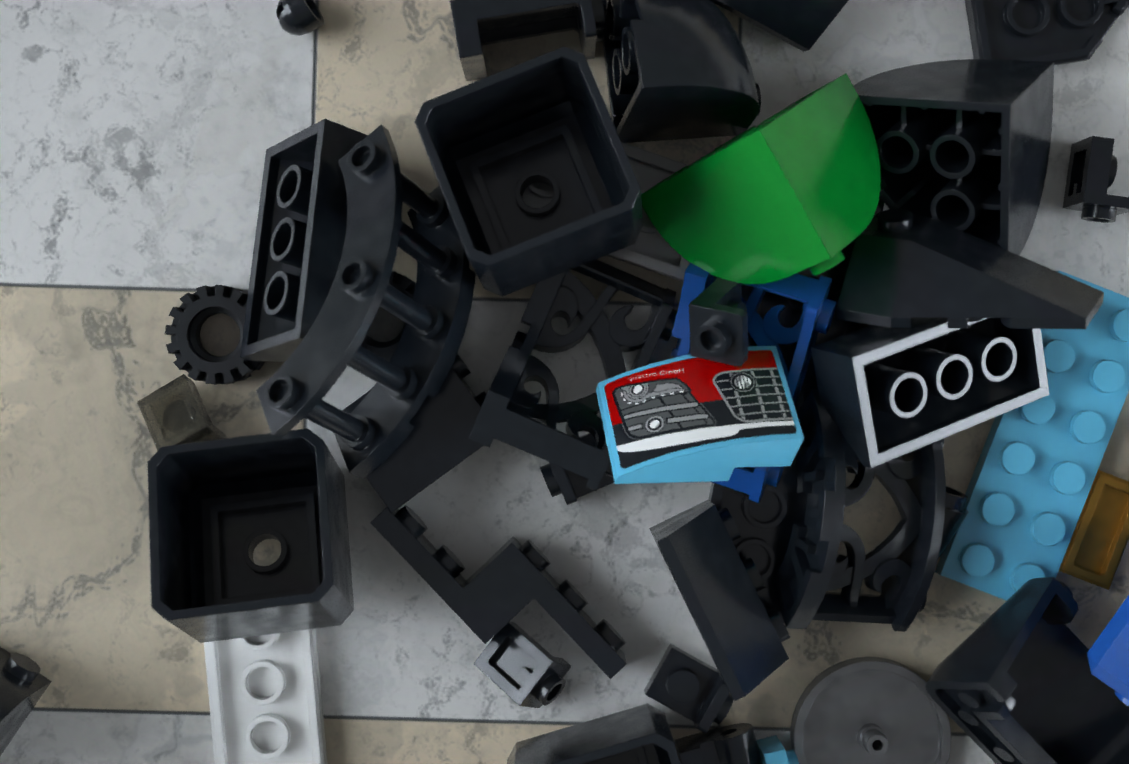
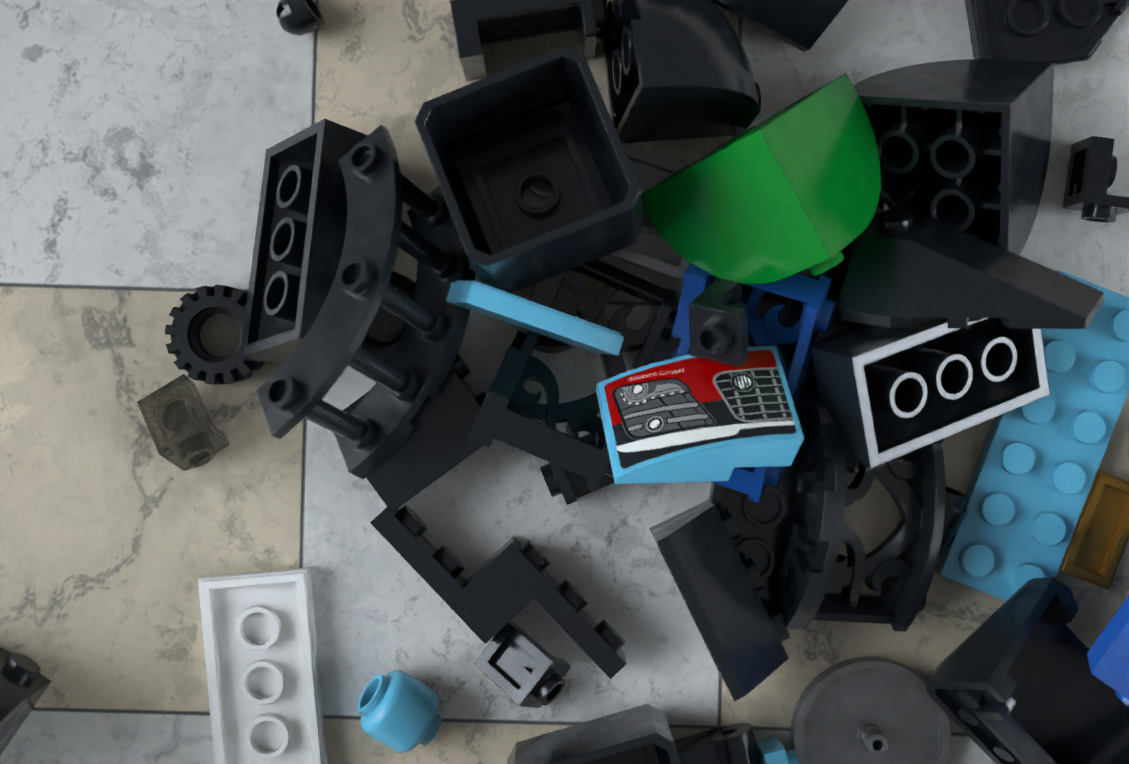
(212, 511): black plate -> none
(399, 711): none -> medium azure head
(534, 317): none -> medium azure tile
(690, 688): black bracket -> none

